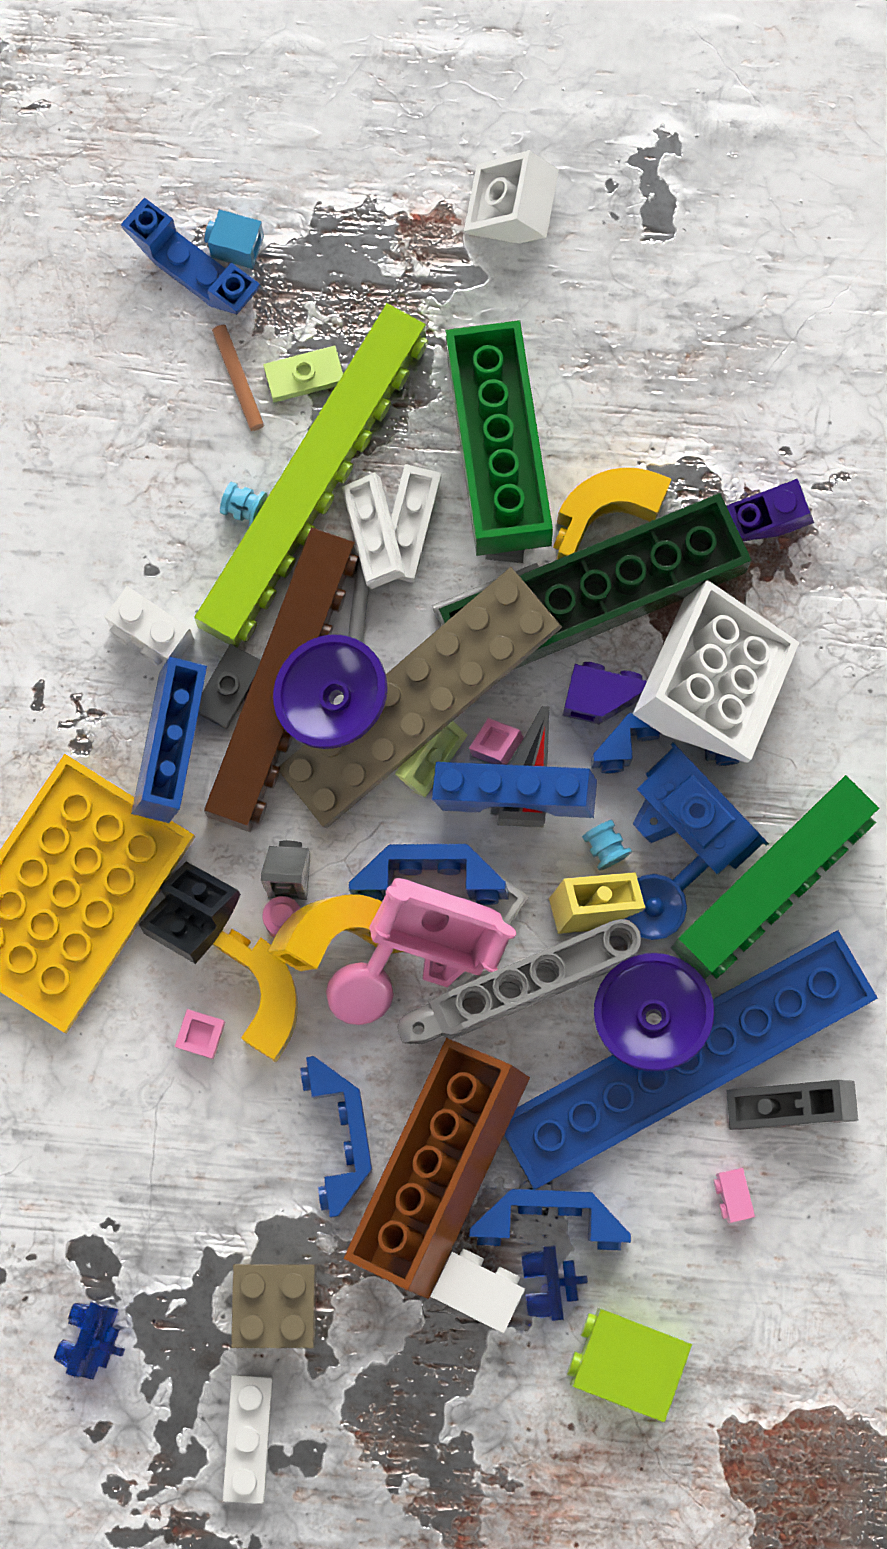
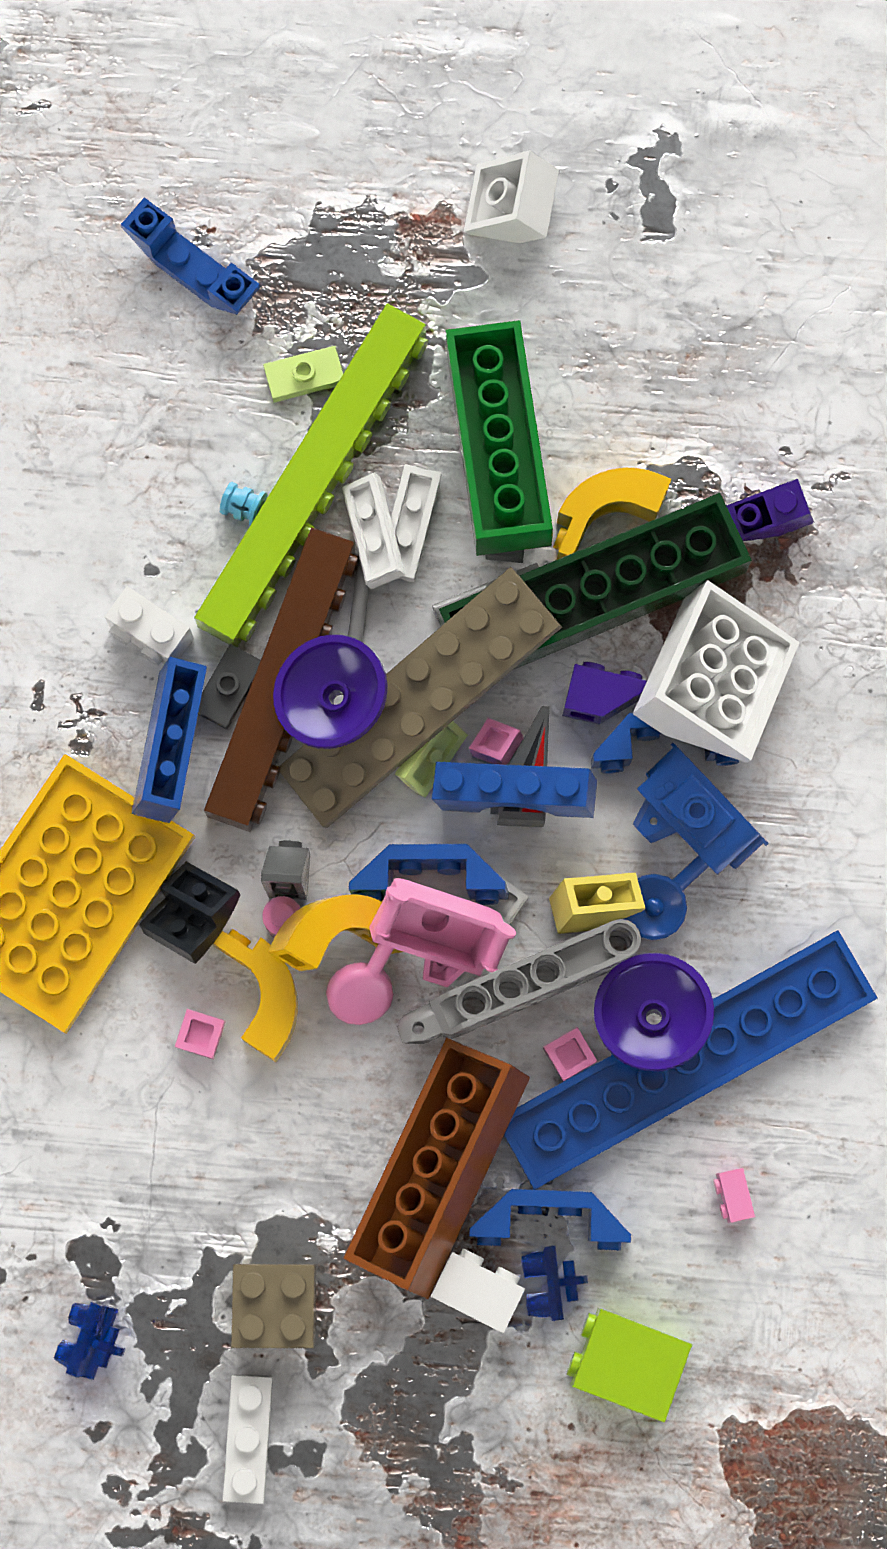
(234, 238): dark azure brick -> none
(238, 377): nougat bar -> none
(326, 1083): blue slope -> none
(570, 1054): none -> bright pink plate
(606, 845): medium azure bush -> none
(782, 871): green brick -> none
(792, 1105): dark grey slope -> none

